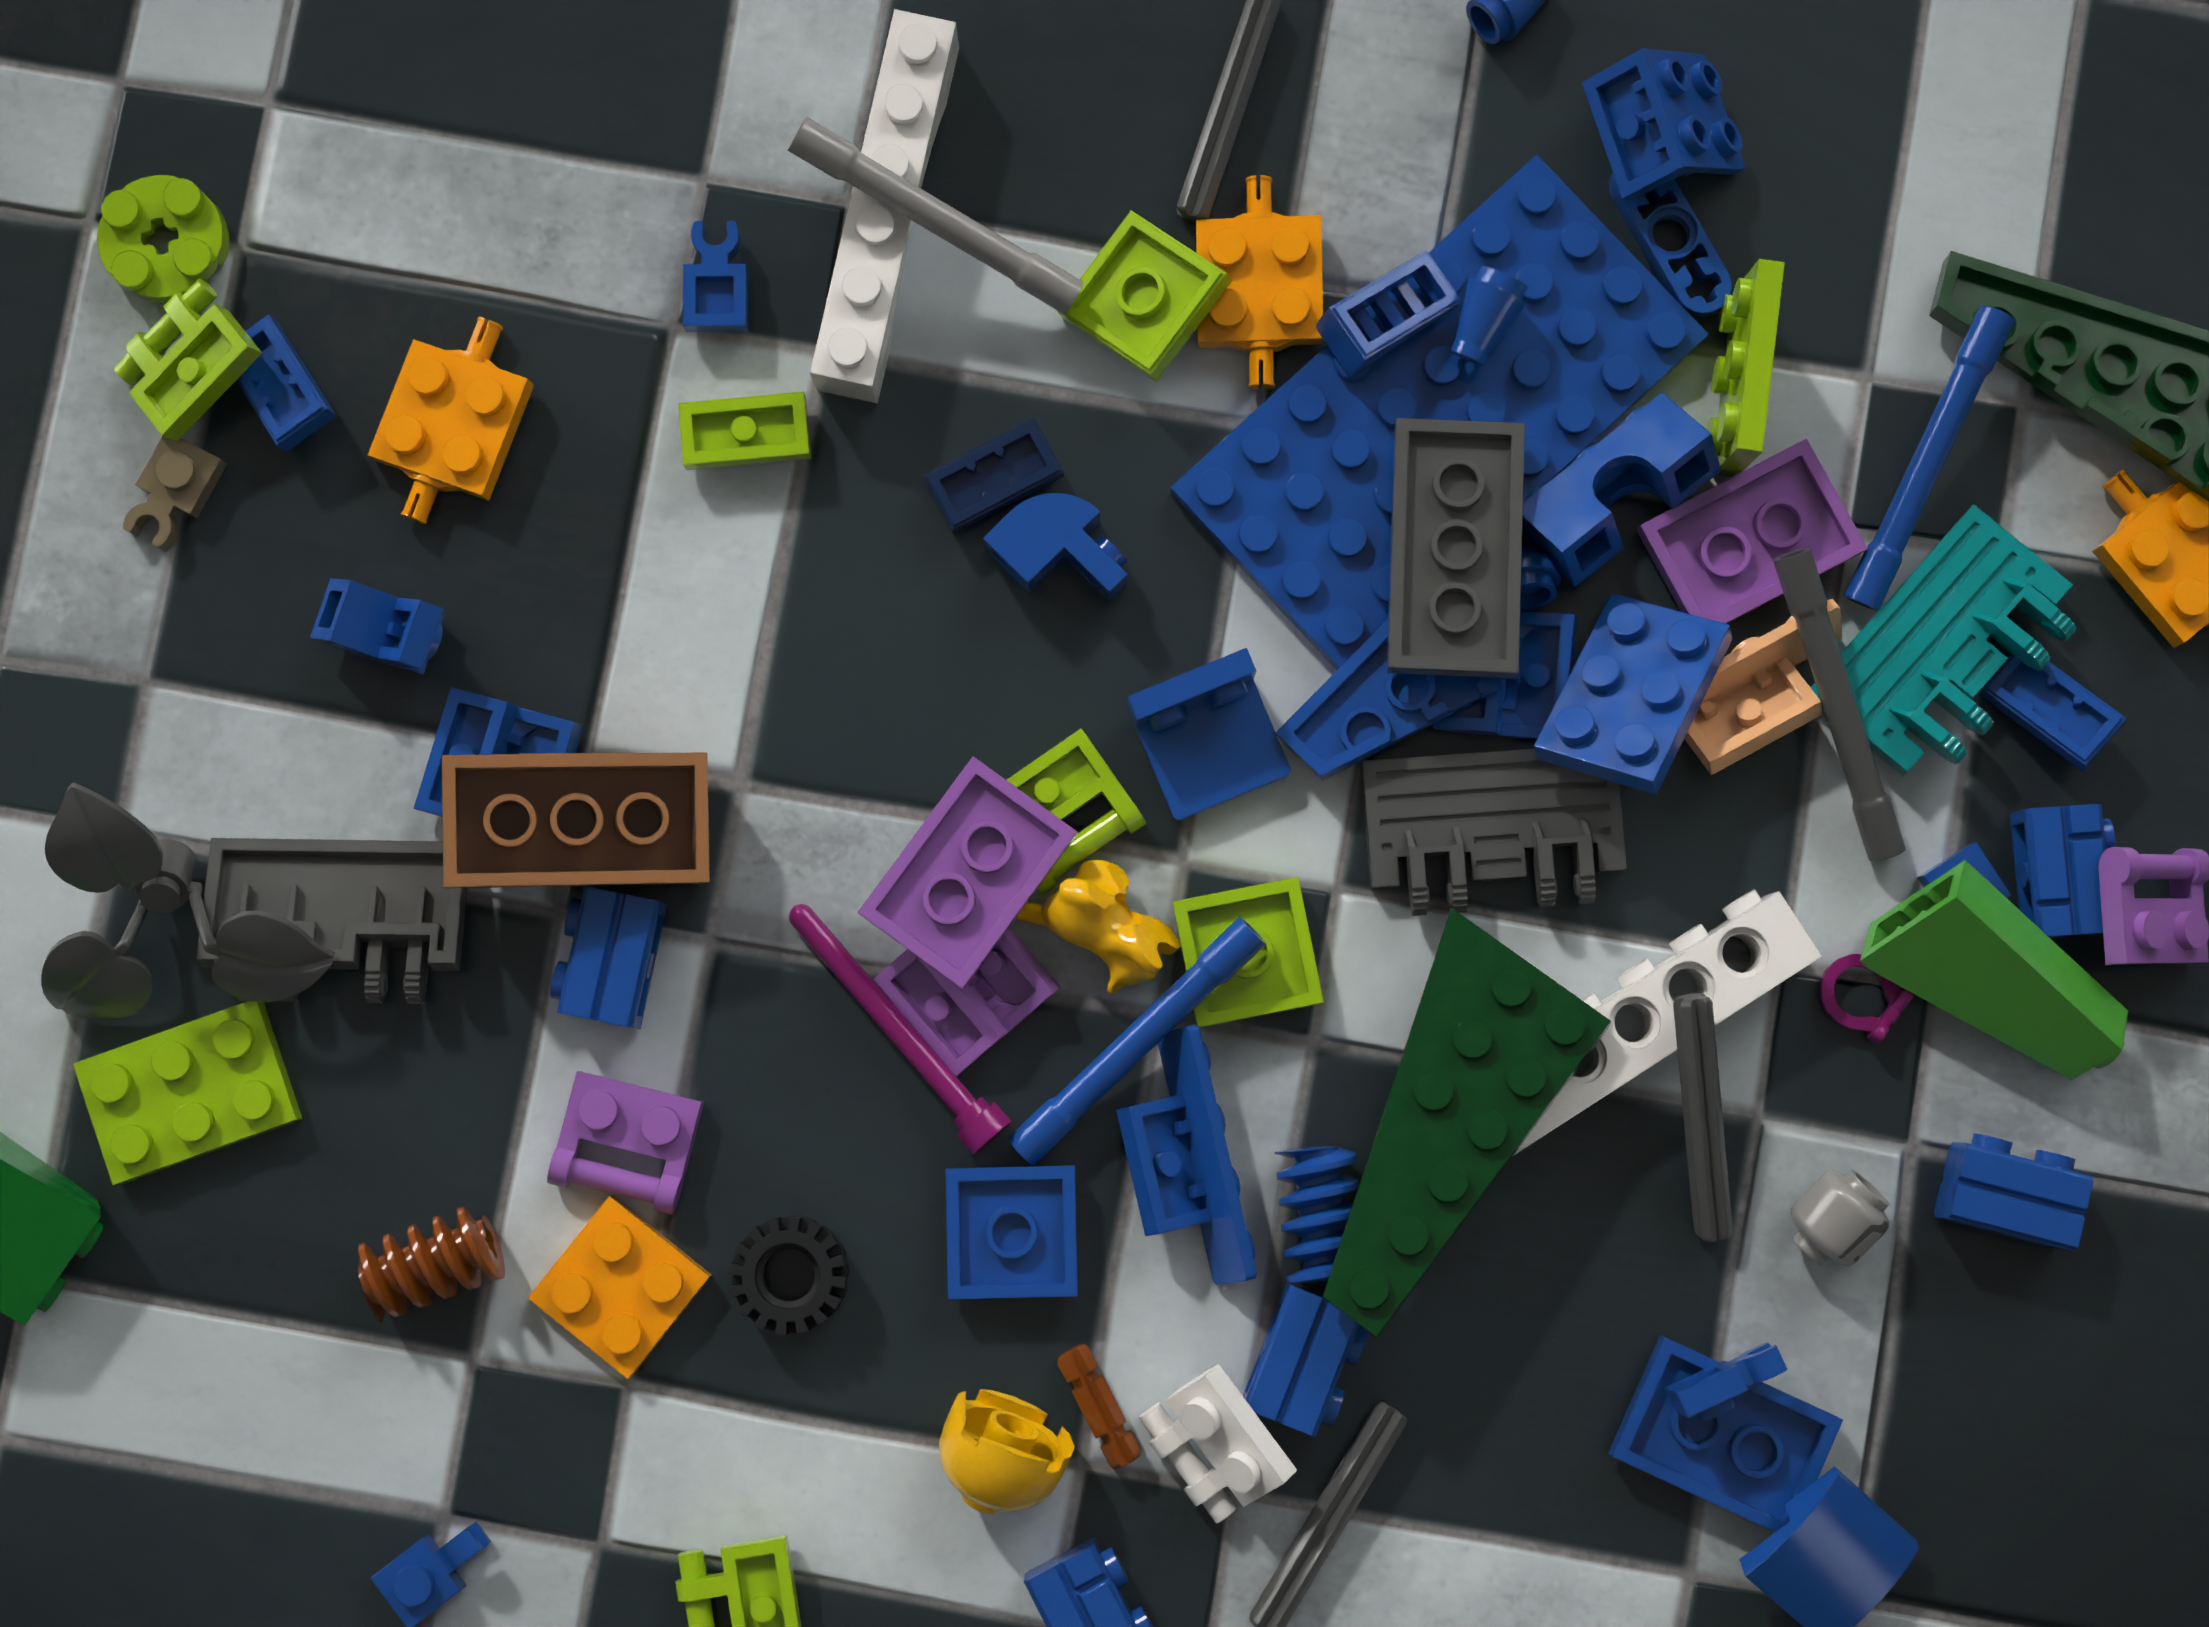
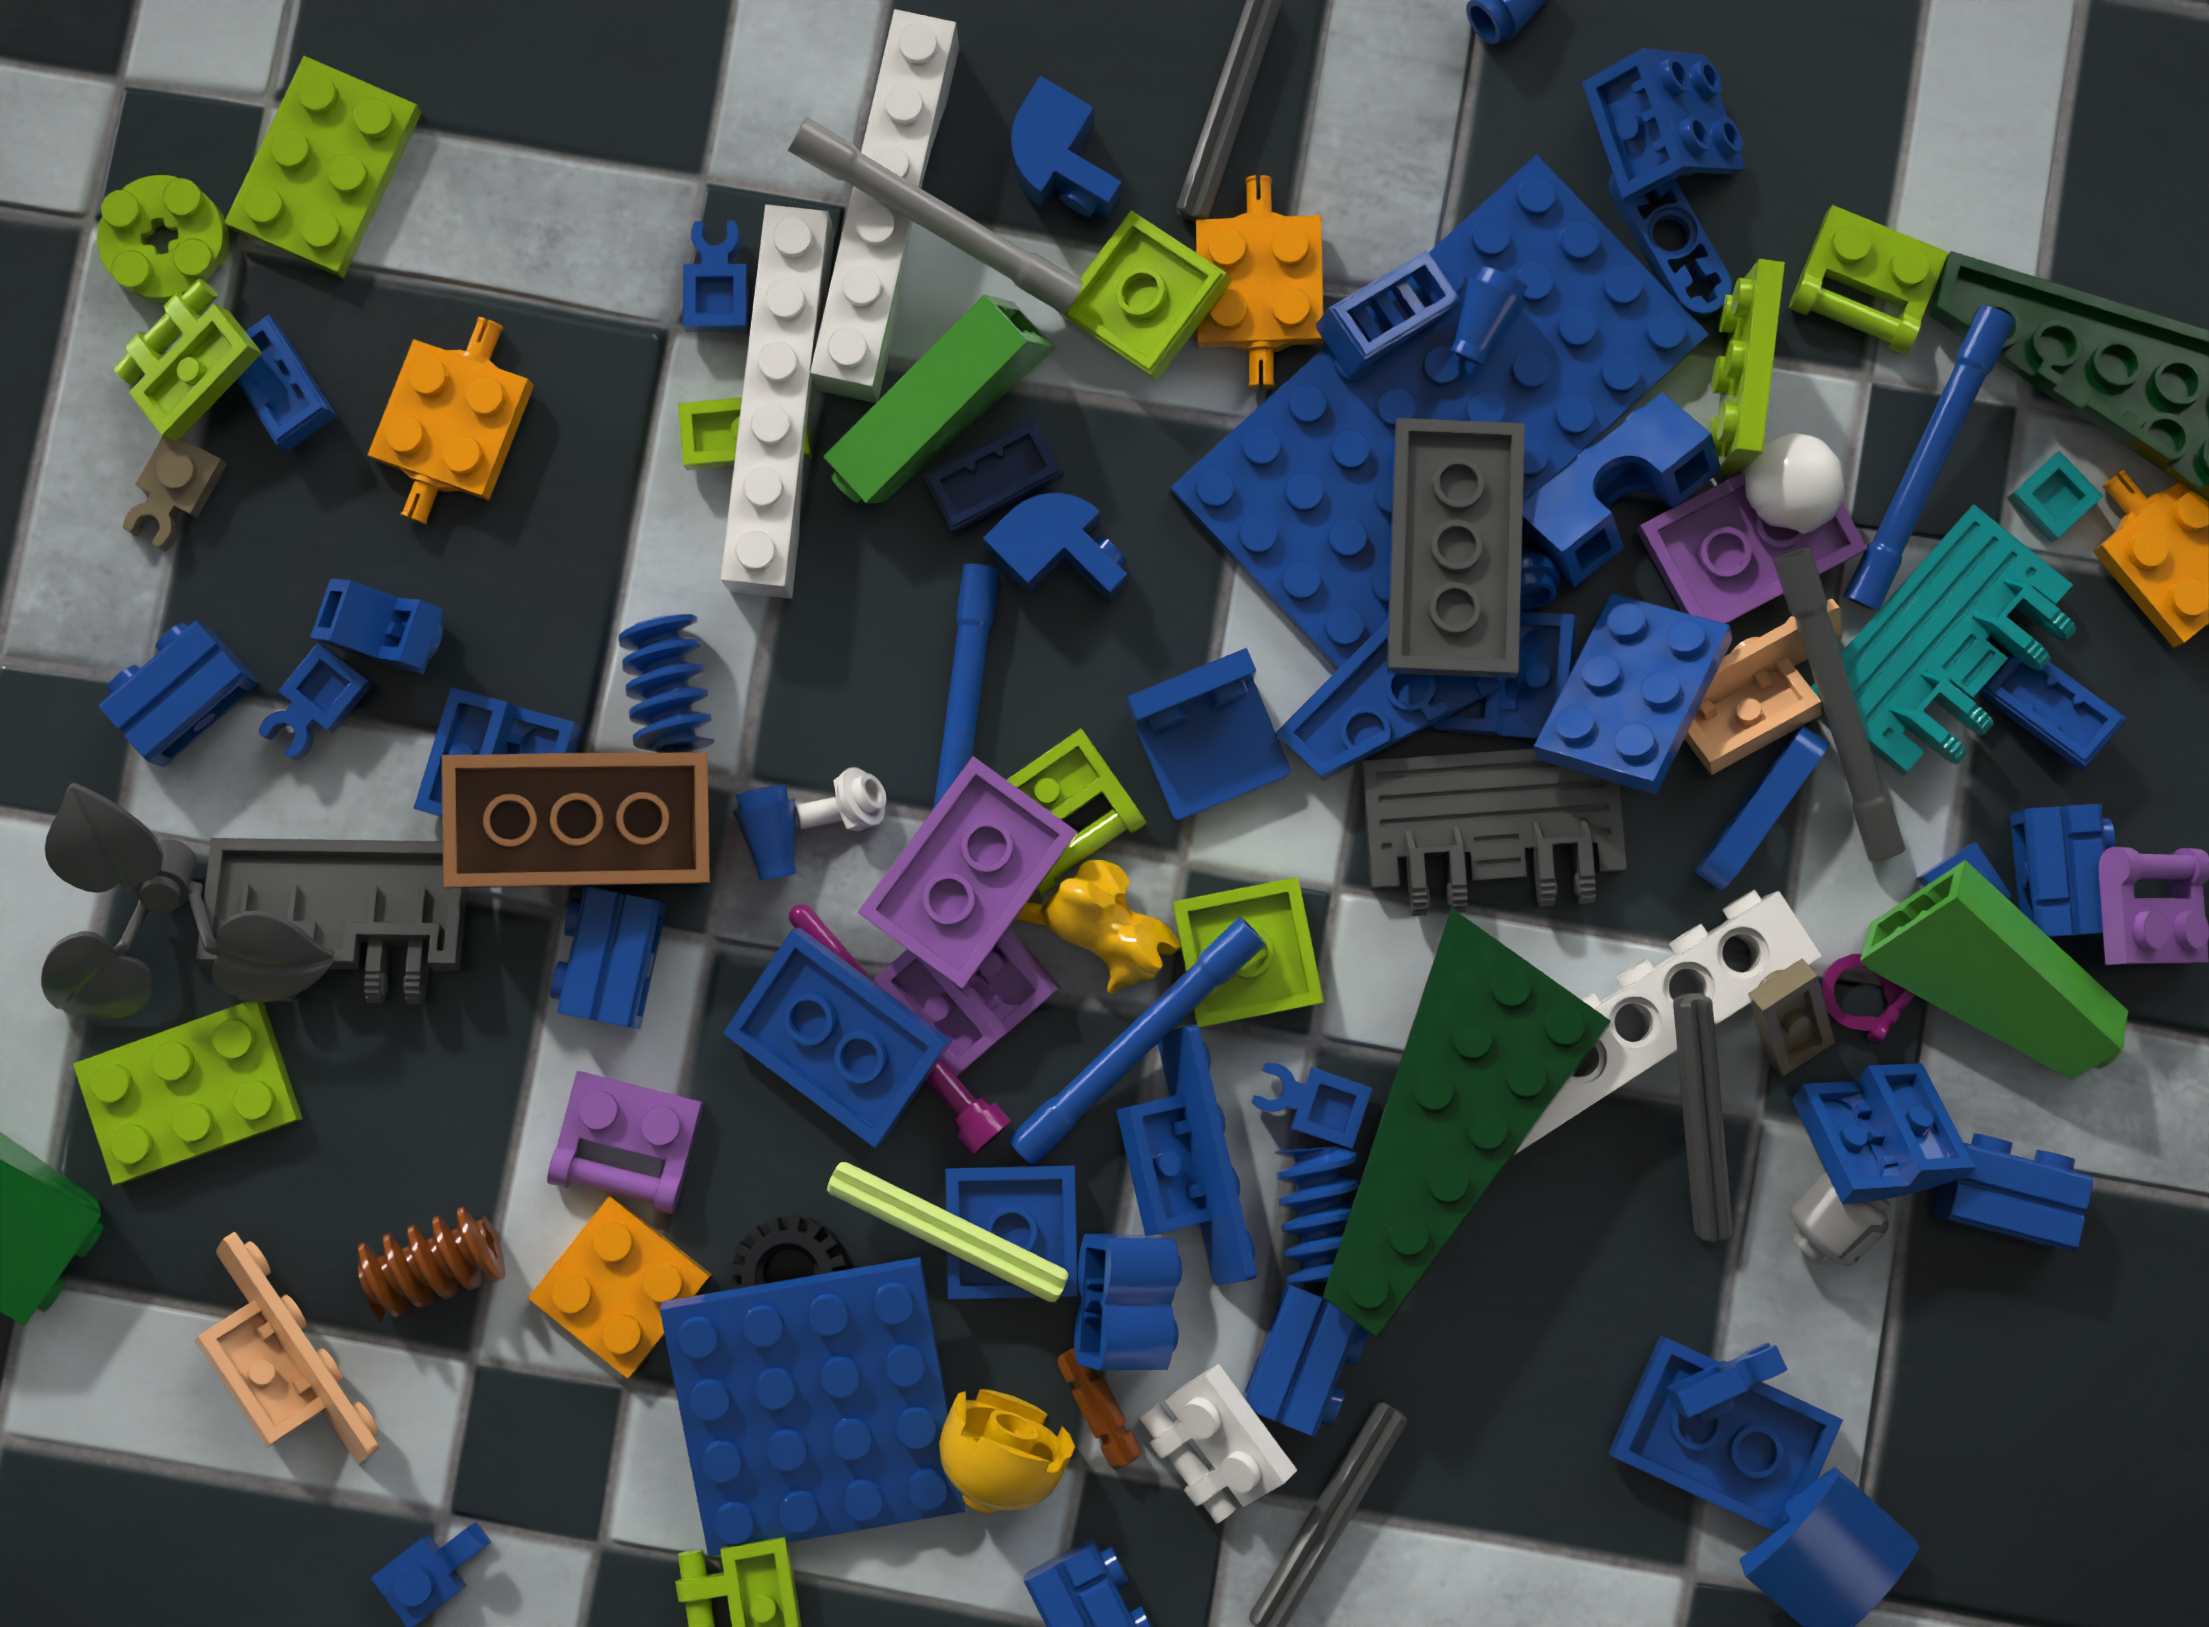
(176, 692): none -> blue brick
(273, 1365): none -> light nougat bracket
(321, 692): none -> blue plate
(323, 167): none -> lime plate
(664, 684): none -> blue piece
(768, 829): none -> blue cone
(775, 402): none -> white arch
(812, 1404): none -> blue plate
(837, 1037): none -> blue plate
(852, 803): none -> white plate
(937, 399): none -> bright green slope
(947, 1231): none -> yellowish green axle
(974, 622): none -> blue piece
(1045, 151): none -> blue brick
(1126, 1302): none -> blue brick
(1324, 1105): none -> blue plate
(1761, 807): none -> blue beam
(1791, 1016): none -> dark tan plate
(1795, 483): none -> white hair
(1873, 262): none -> lime plate
(1883, 1133): none -> blue slope
(2055, 496): none -> teal tile

